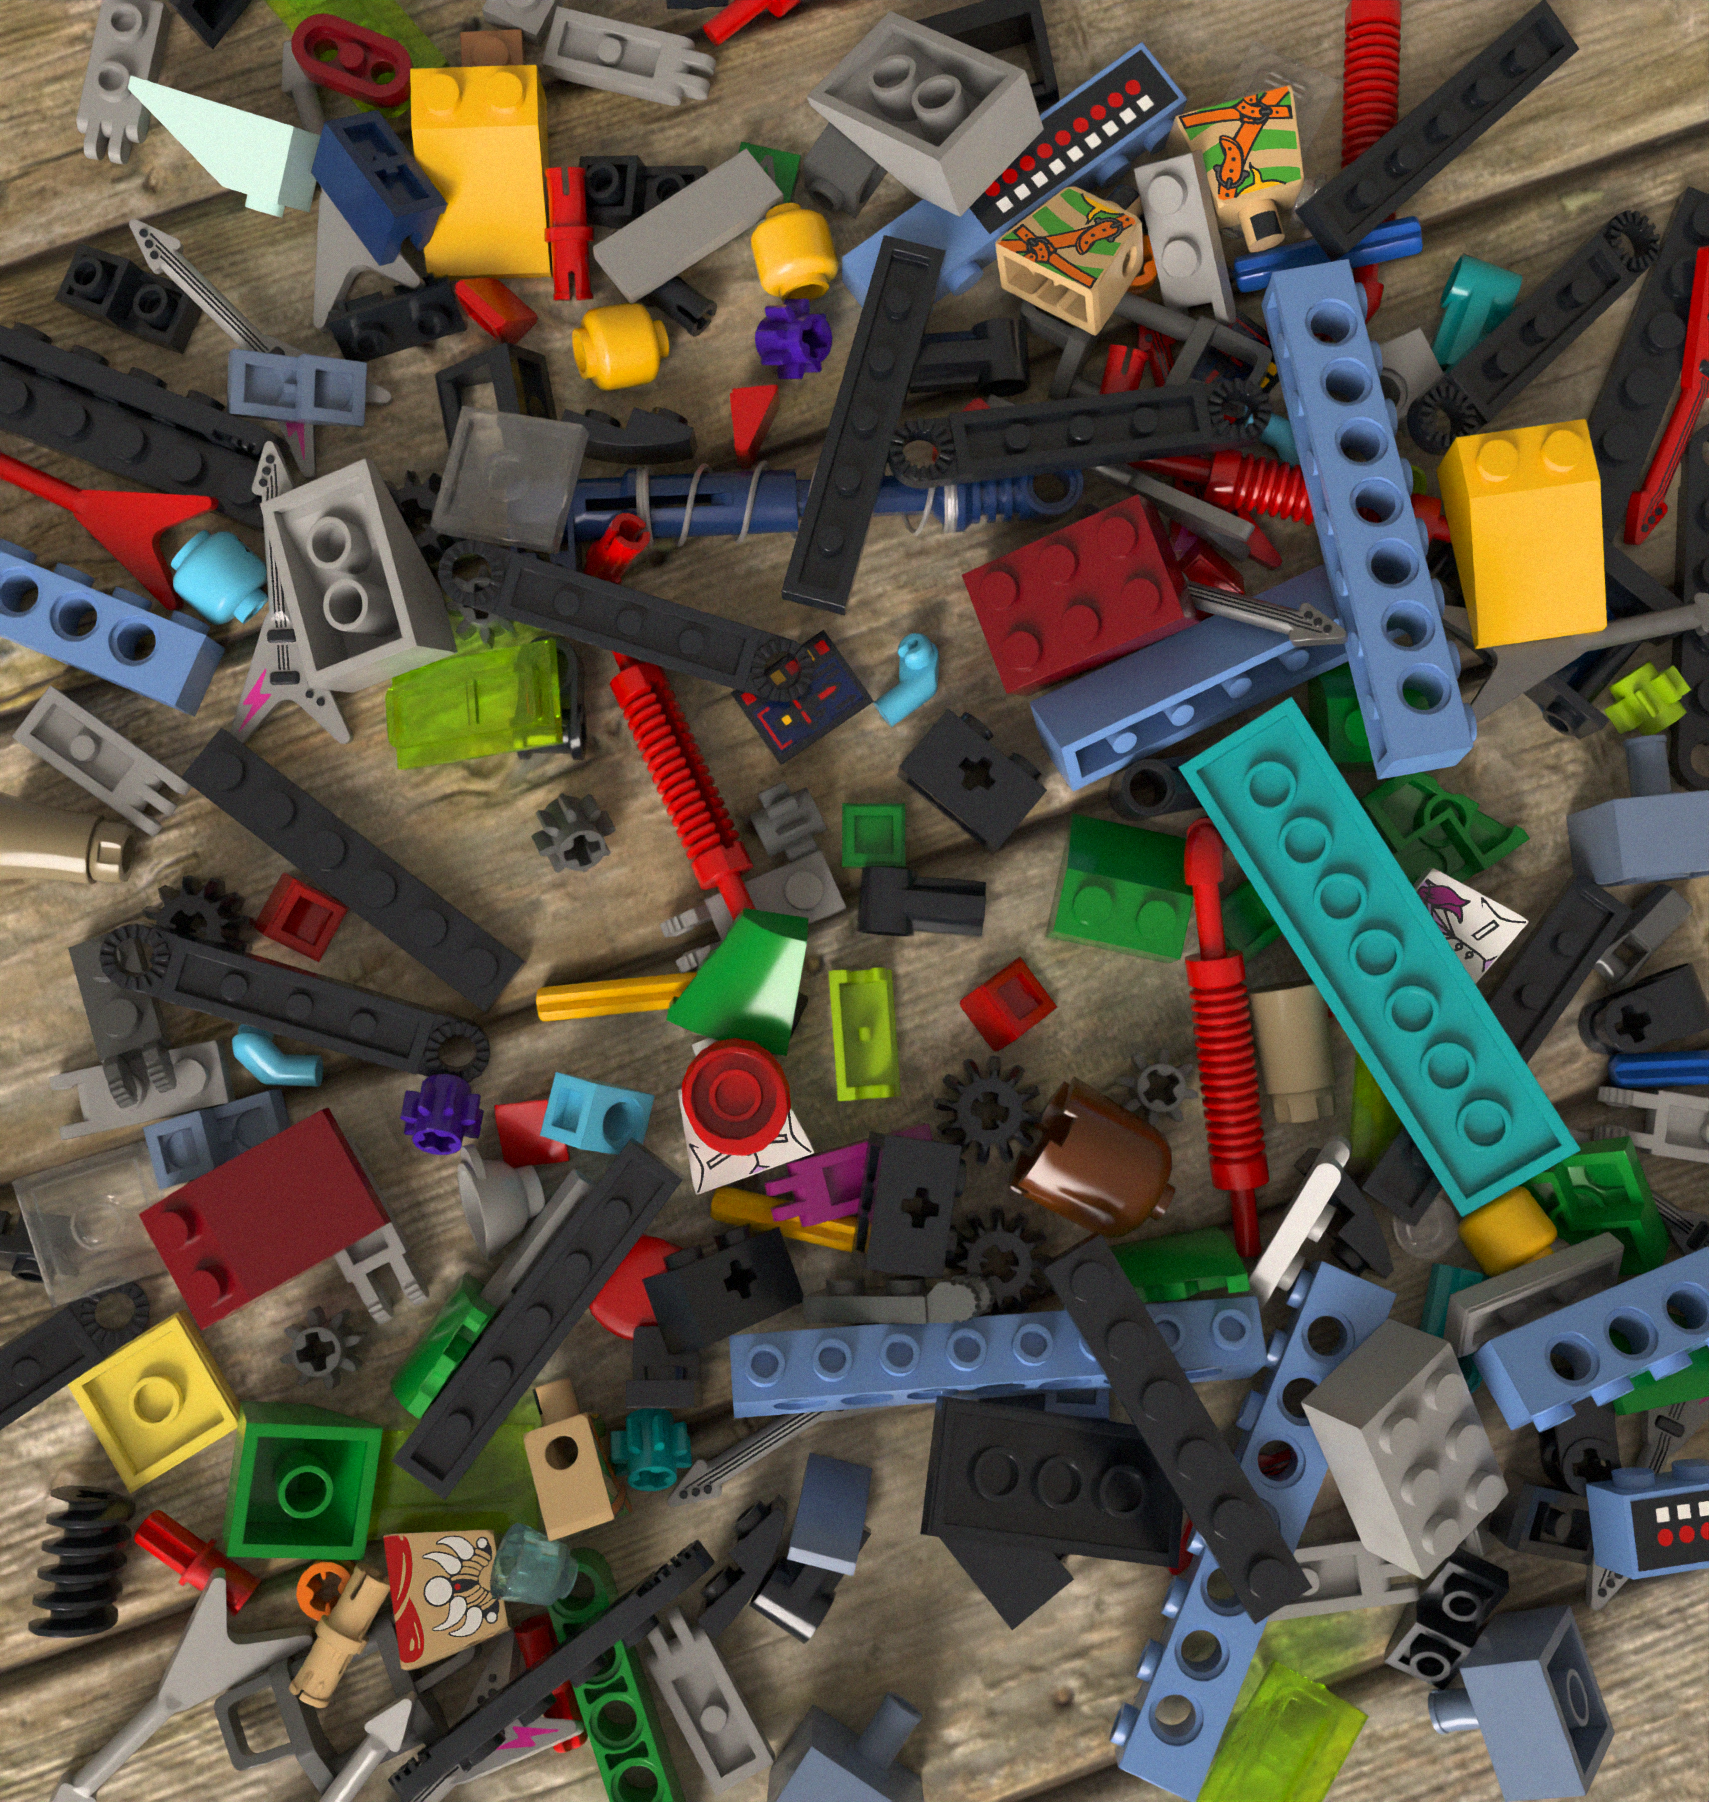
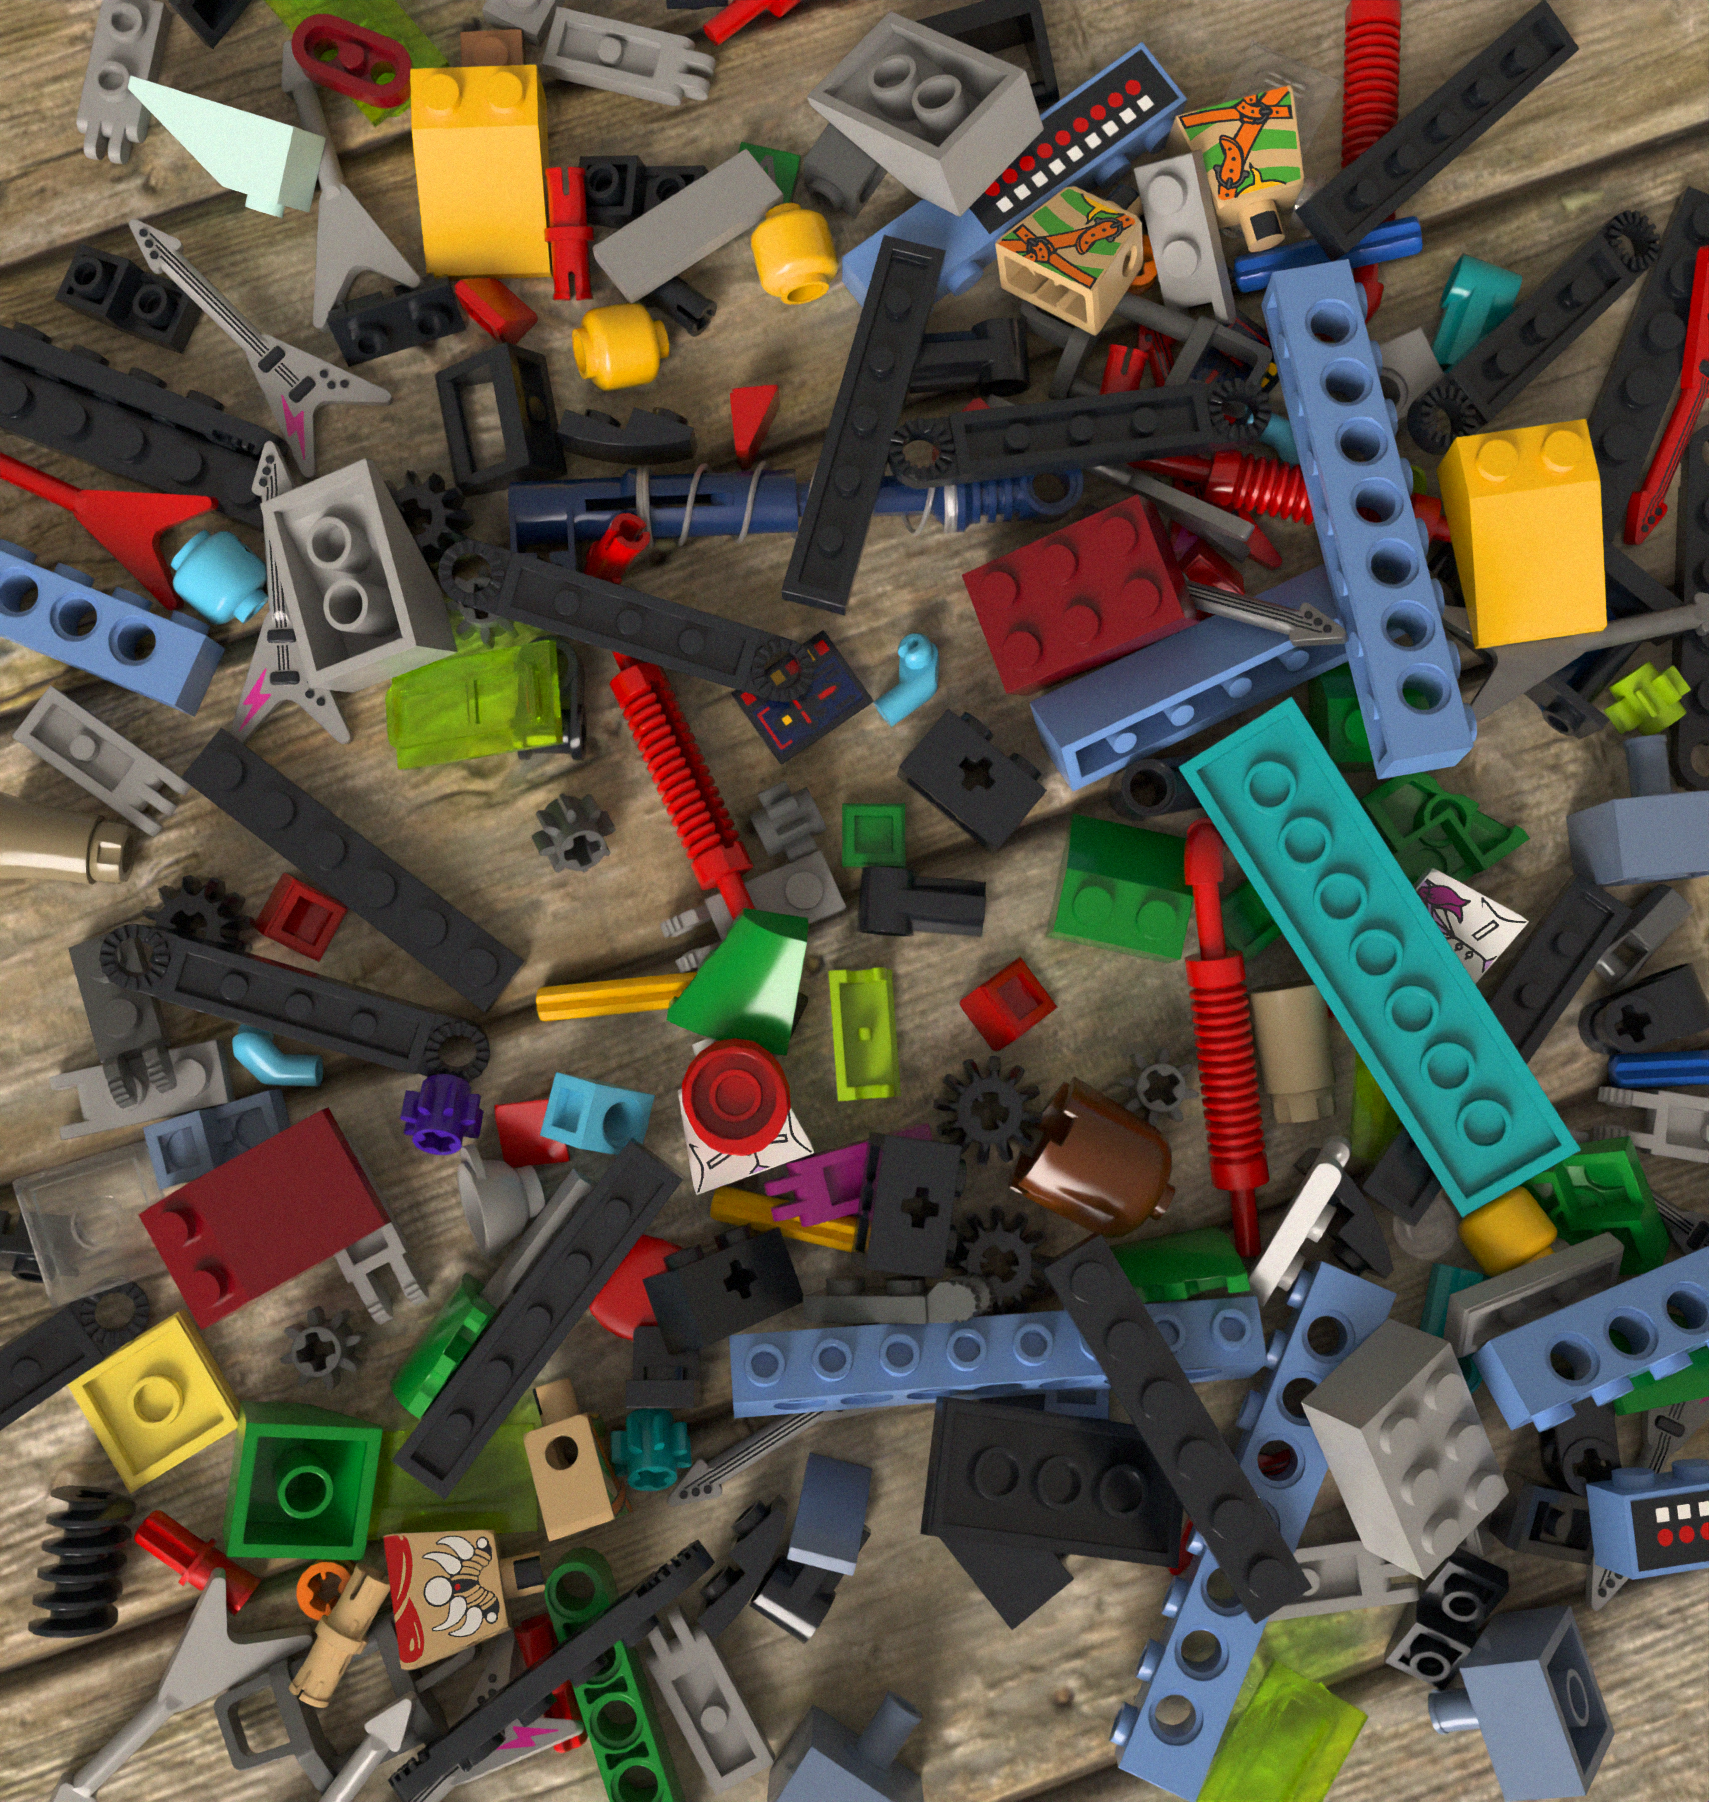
(296, 388): sand blue slope -> none
(376, 184): dark blue hinge -> none
(509, 479): clear tile -> none
(532, 1568): clear light blue hat -> none
(793, 339): dark purple gear -> none

